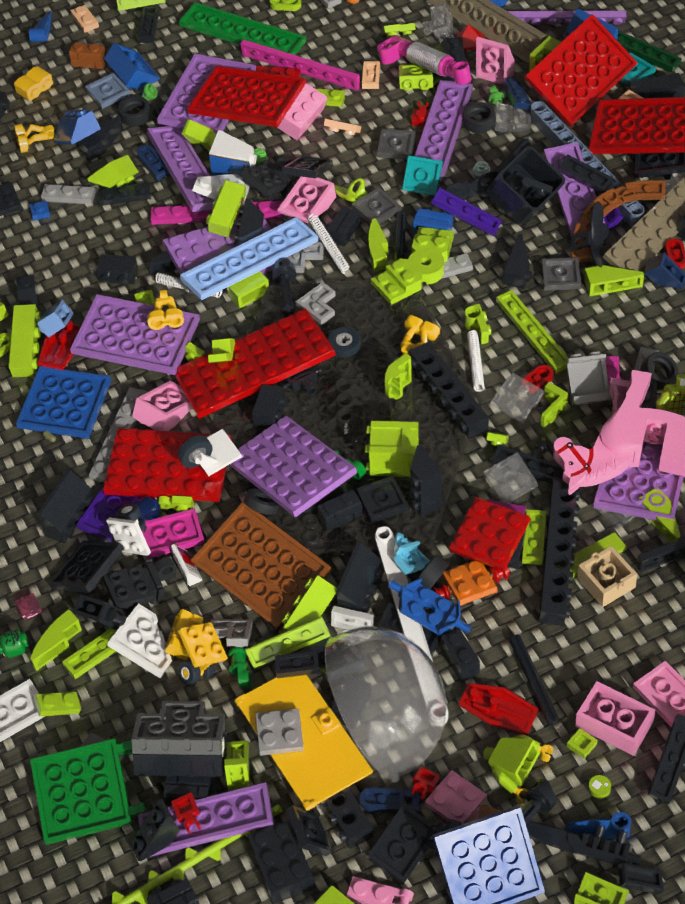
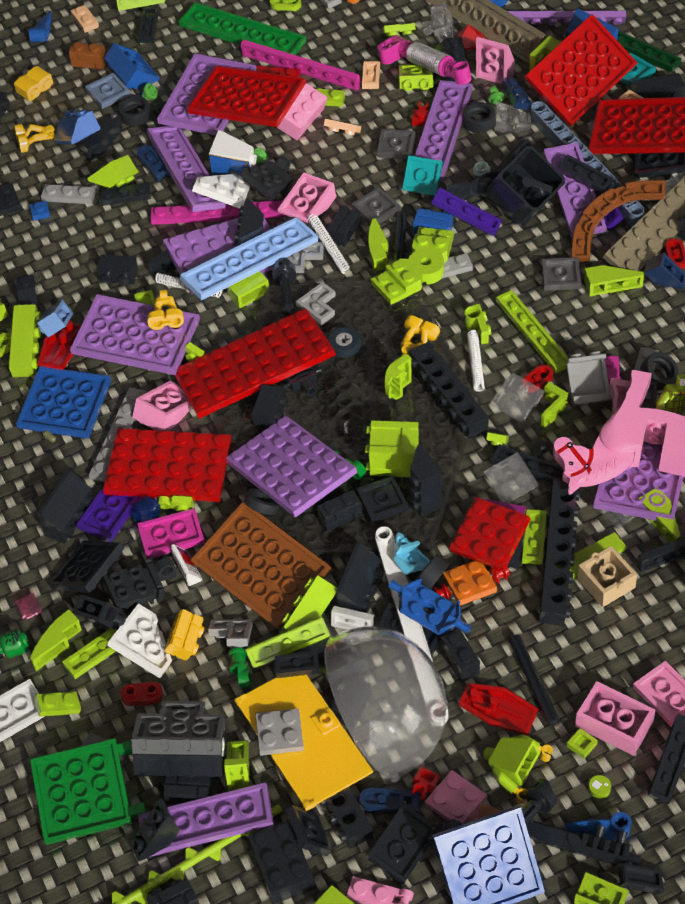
(128, 530): white plate -> none
(141, 694): none -> red plate
(186, 810): red plate -> none
(199, 133): lime slope -> none
(203, 649): yellow plate -> none
(210, 452): plate -> none
(222, 350): lime slope -> none
(226, 208): lime brick -> none
(307, 167): black tile -> none
(349, 194): lime piece -> none
(517, 268): black slope -> none
(595, 237): black piece -> none

